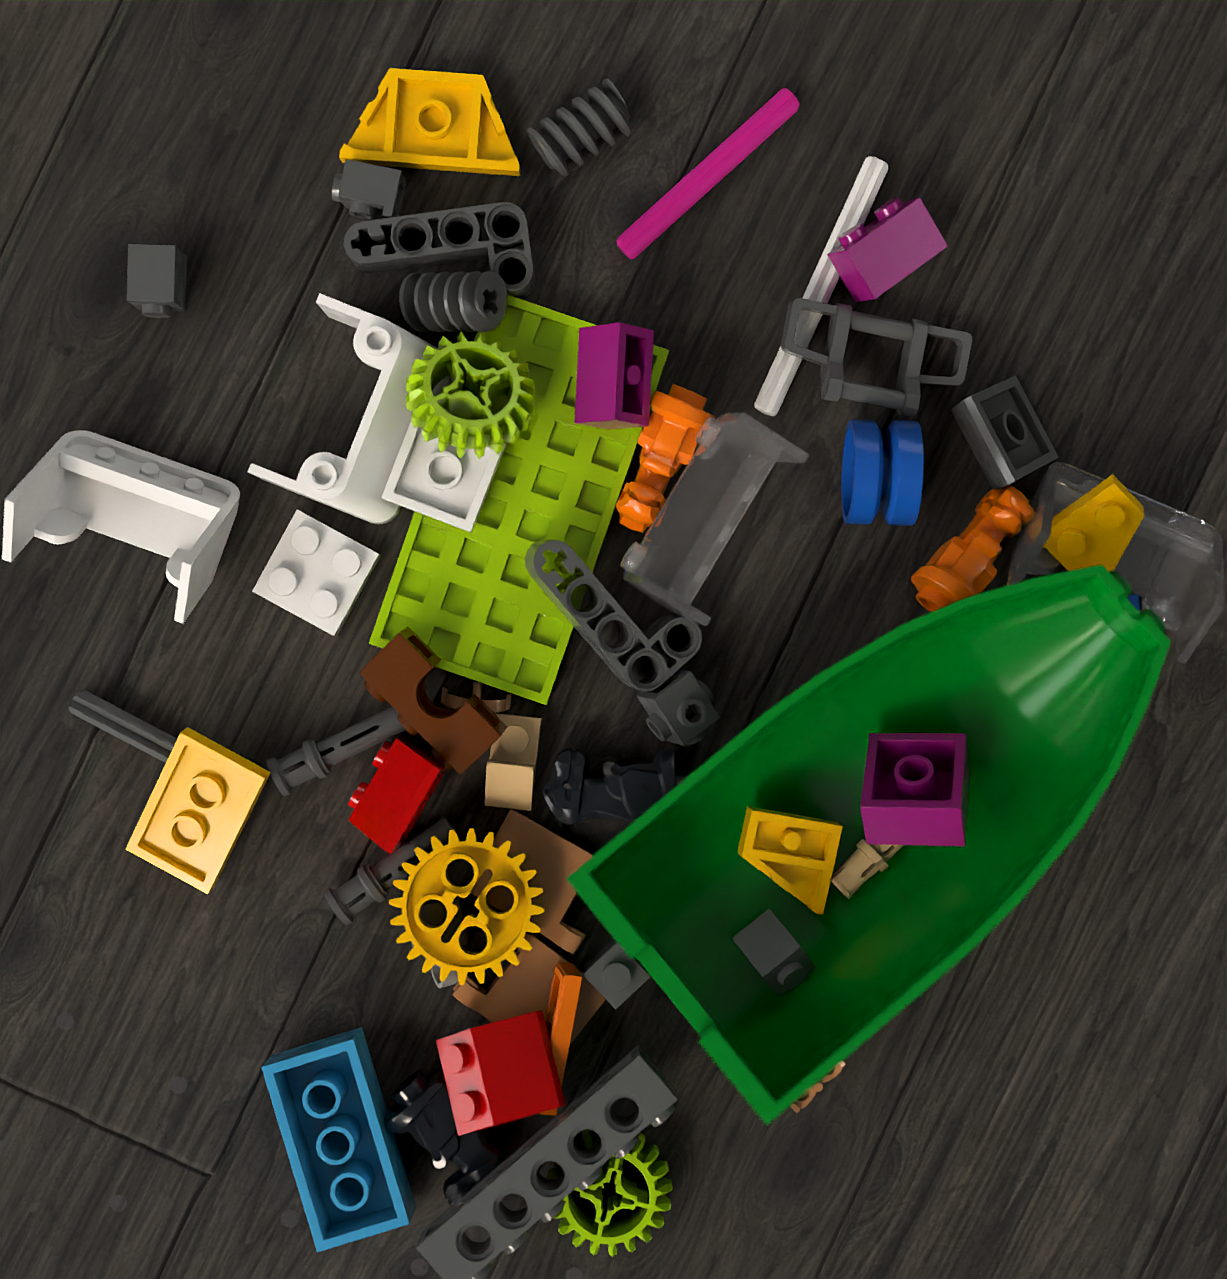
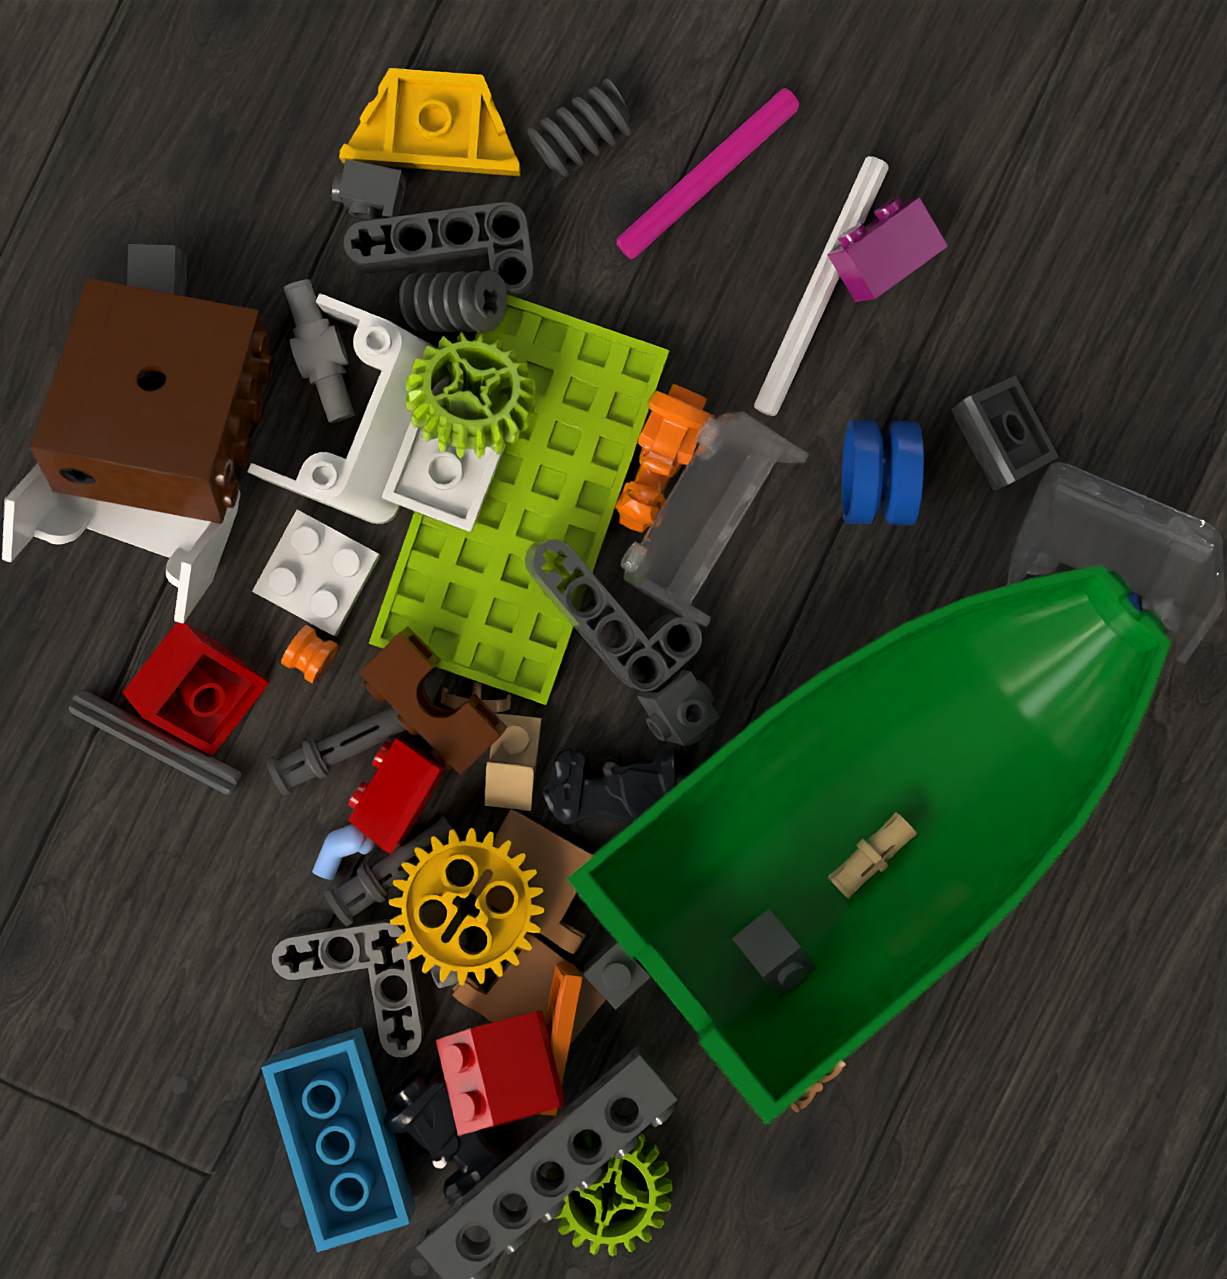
(154, 401): none -> reddish brown gear
(194, 688): none -> red slope
(197, 810): yellow plate -> none
(309, 654): none -> orange wheel
(319, 351): none -> light grey pin
(338, 845): none -> light blue arm
(364, 956): none -> light grey beam
(614, 376): magenta brick -> none
(792, 851): yellow wing -> none
(914, 333): dark grey bar -> none
(916, 789): magenta brick -> none
(966, 562): orange animal -> none
(1095, 527): yellow wing -> none

